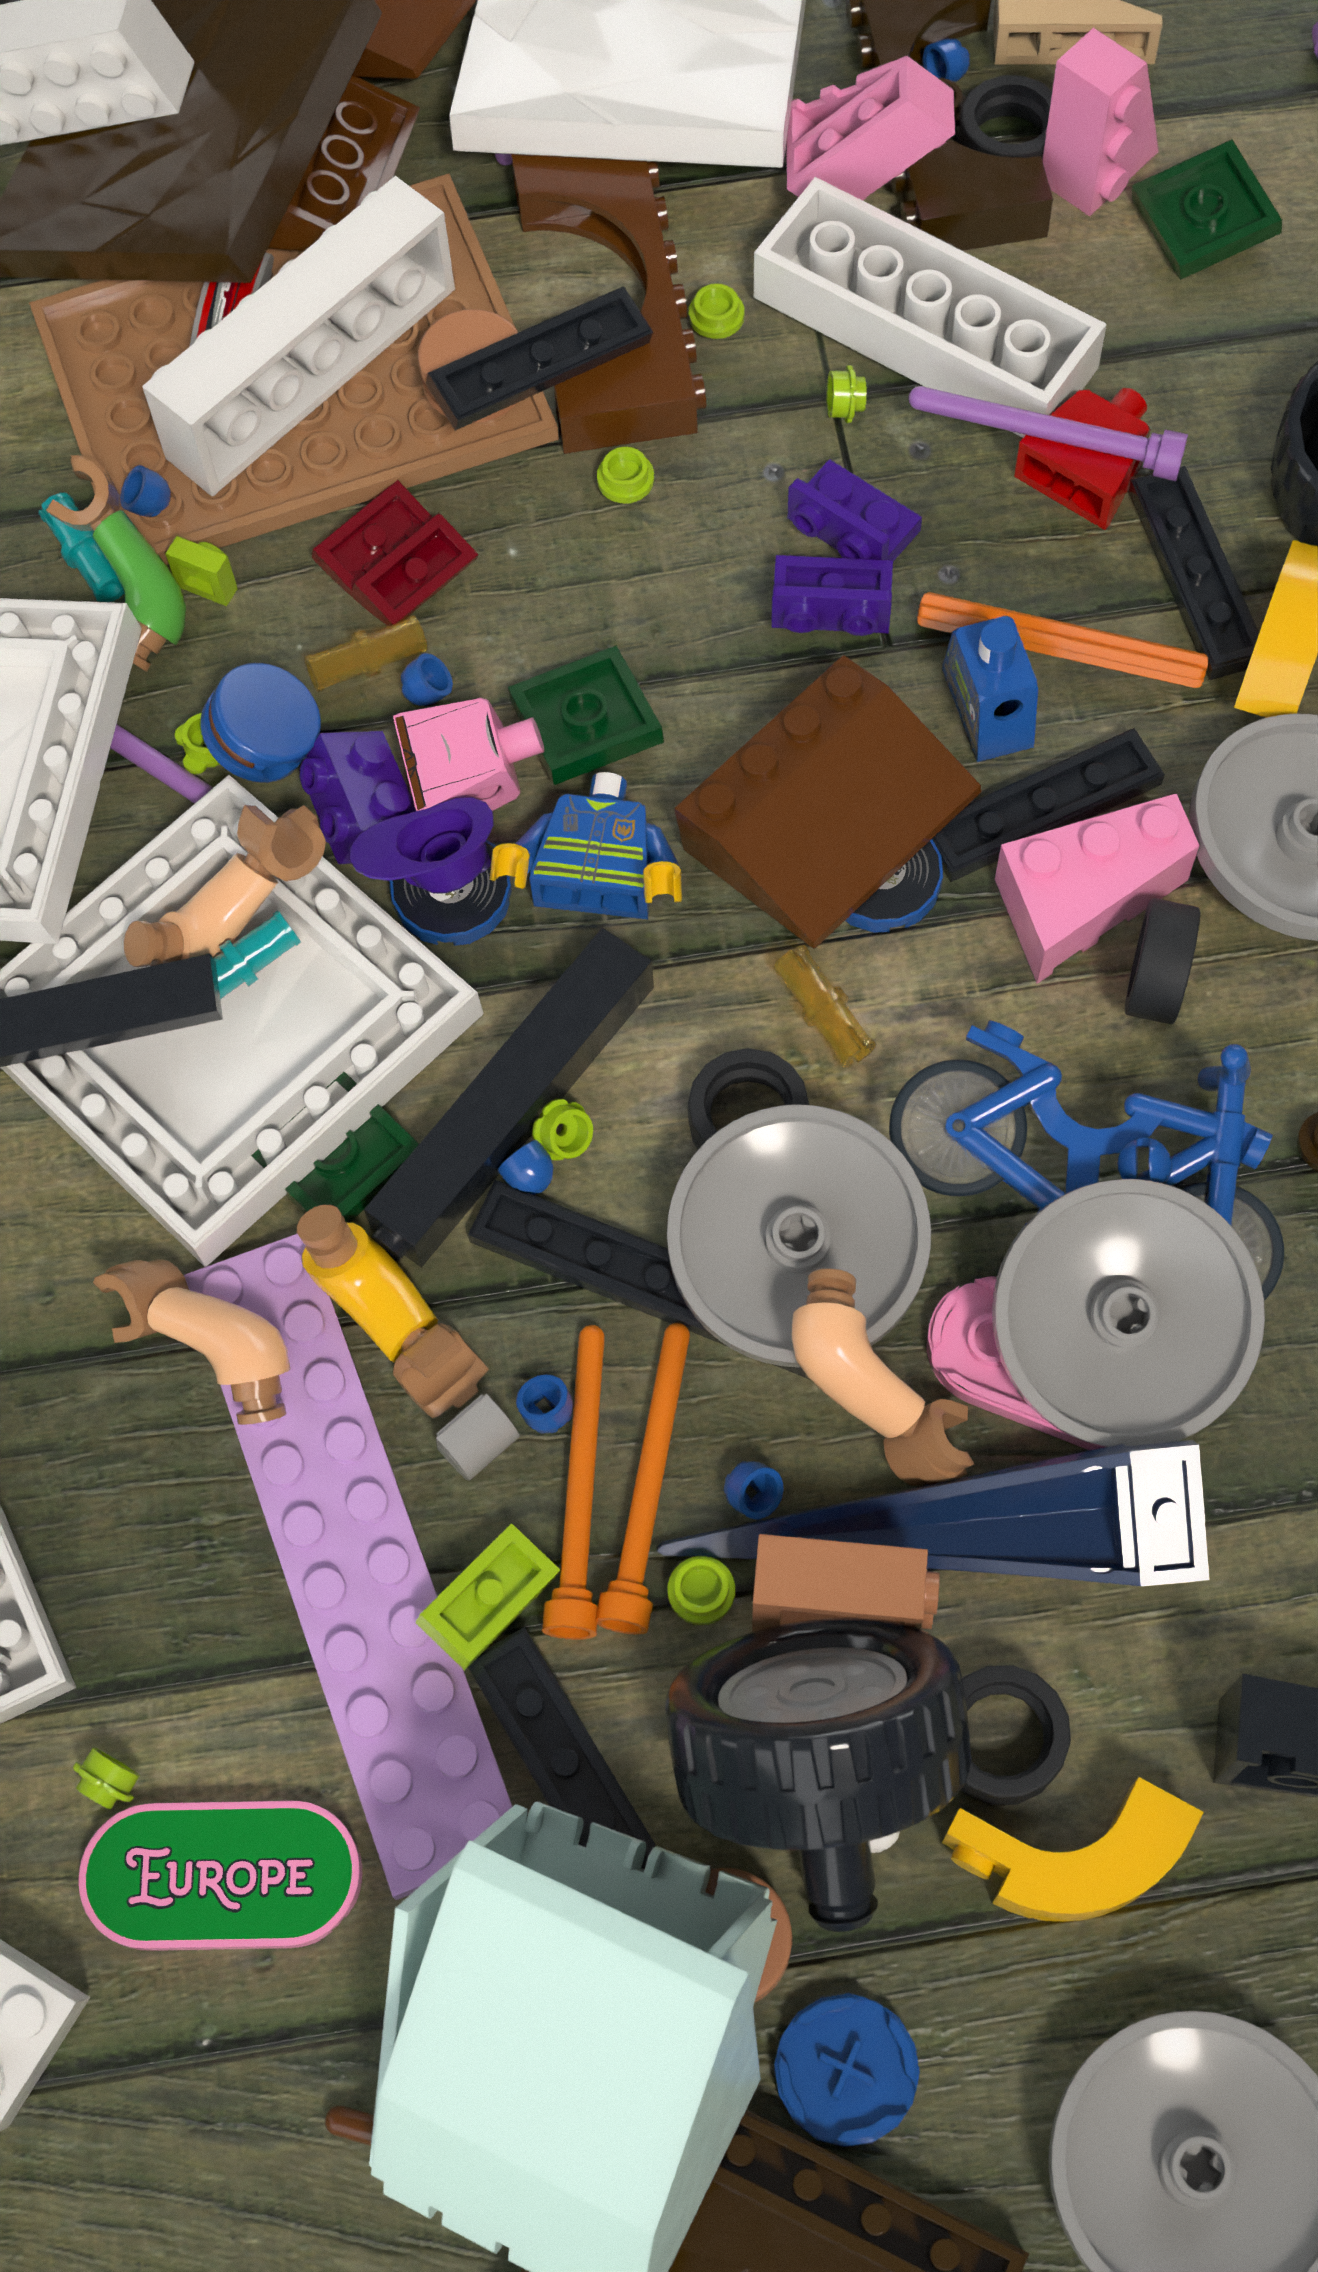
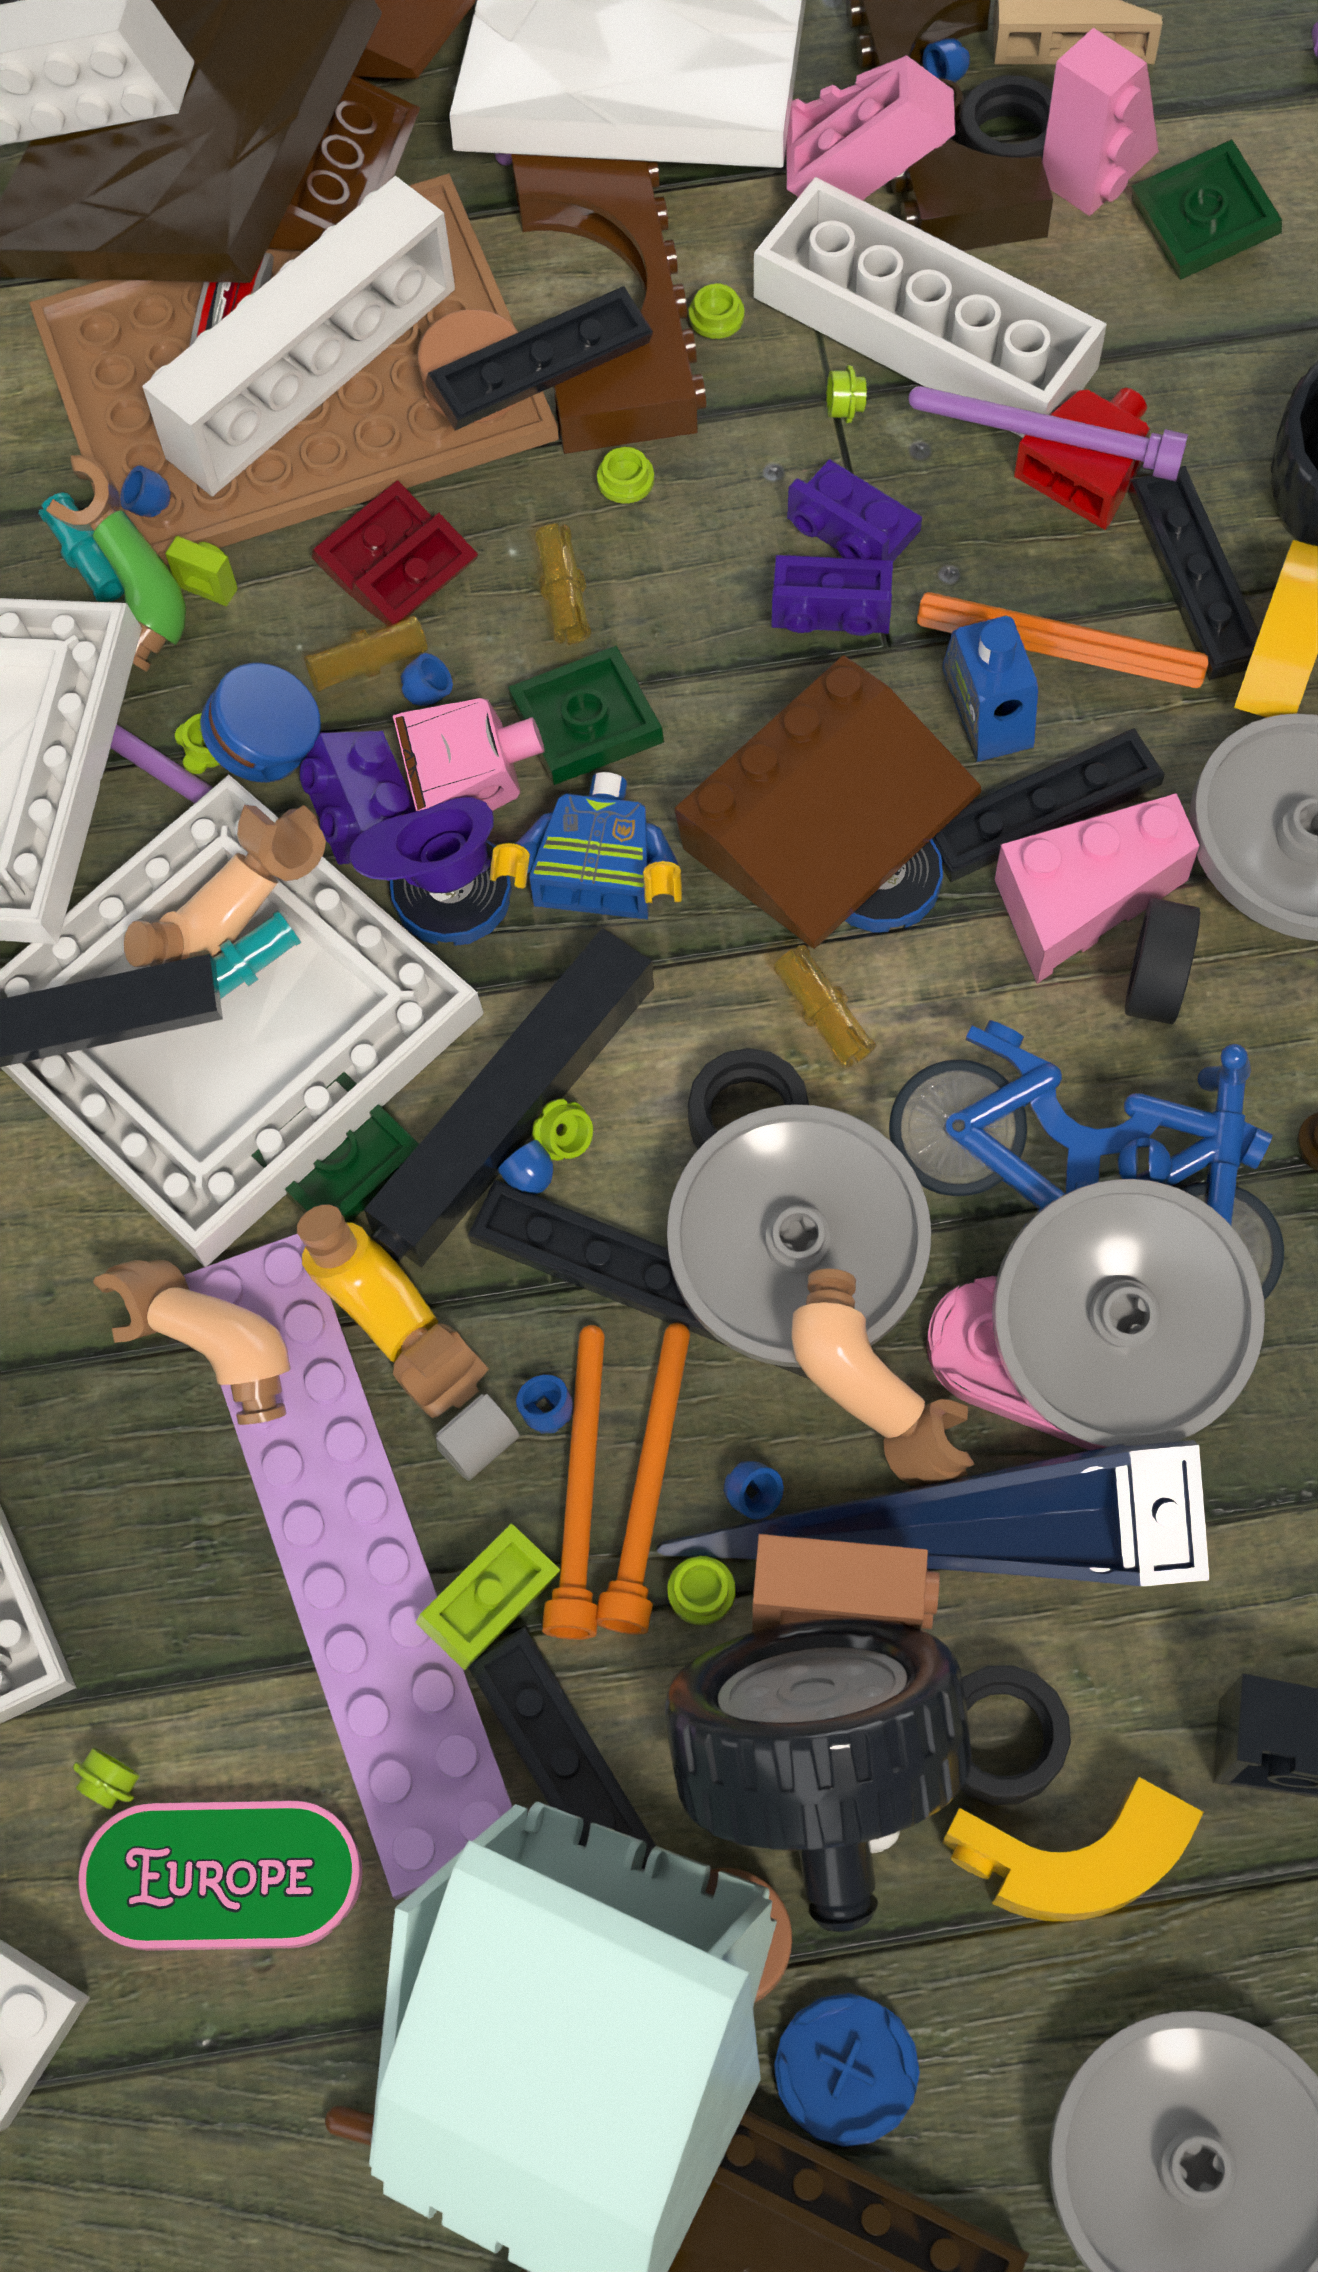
(562, 584): none -> clear yellow pin

